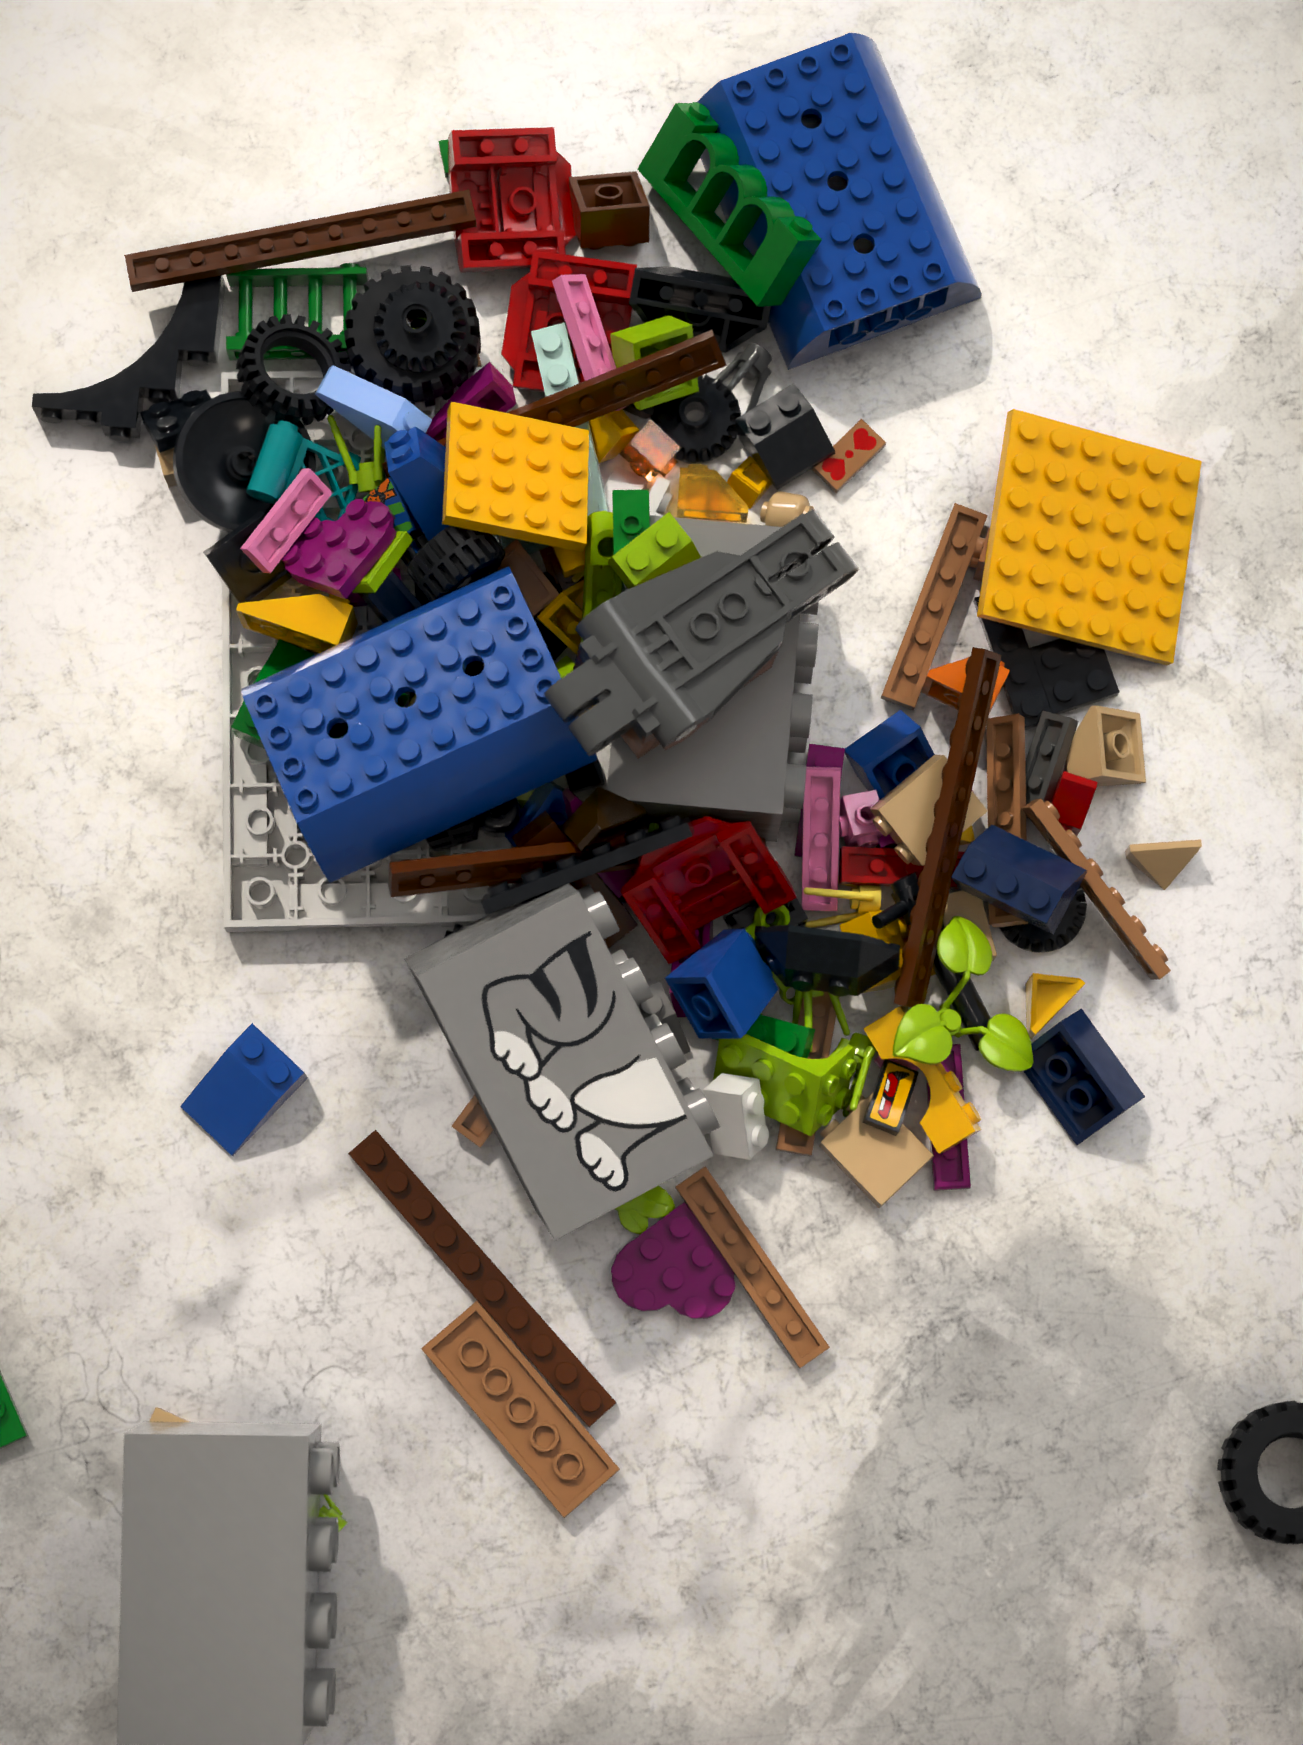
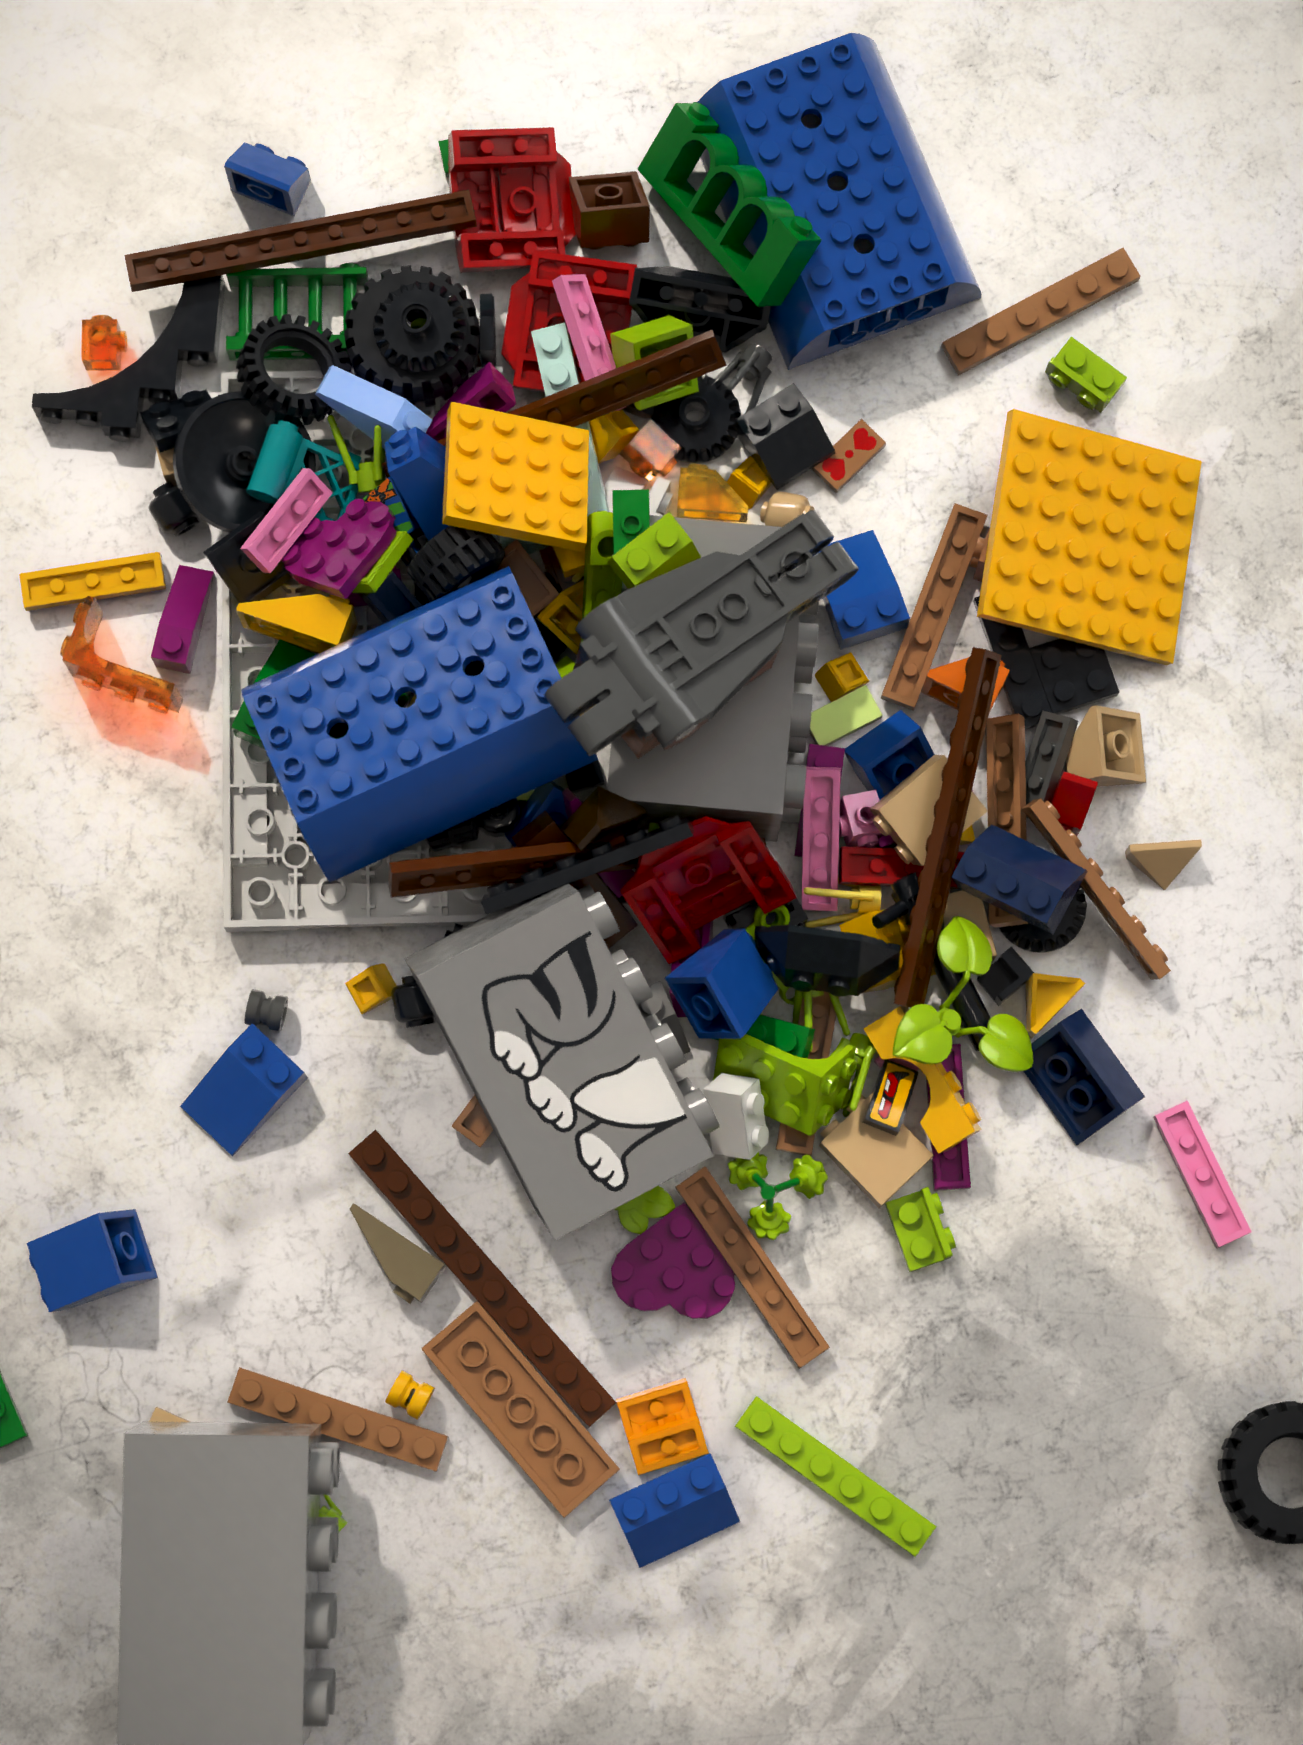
(91, 1259): none -> blue slope
(93, 579): none -> yellow plate
(97, 672): none -> clear orange bracket
(102, 343): none -> clear orange brick
(172, 511): none -> black head
(182, 620): none -> magenta slope
(267, 177): none -> blue slope
(270, 1010): none -> dark grey wheel
(338, 1419): none -> medium nougat plate
(371, 987): none -> yellow slope
(402, 1391): none -> yellow wheel
(403, 1262): none -> dark tan slope
(410, 1004): none -> black head
(487, 329): none -> black tile
(662, 1426): none -> light orange slope
(674, 1510): none -> blue slope
(770, 1218): none -> lime plant
(835, 1476): none -> lime plate
(841, 676): none -> yellow slope
(844, 716): none -> yellowish green tile
(869, 601): none -> blue slope
(920, 1229): none -> lime bracket
(1005, 976): none -> black panel
(1040, 311): none -> medium nougat plate
(1085, 375): none -> lime bracket
(1202, 1174): none -> bright pink plate

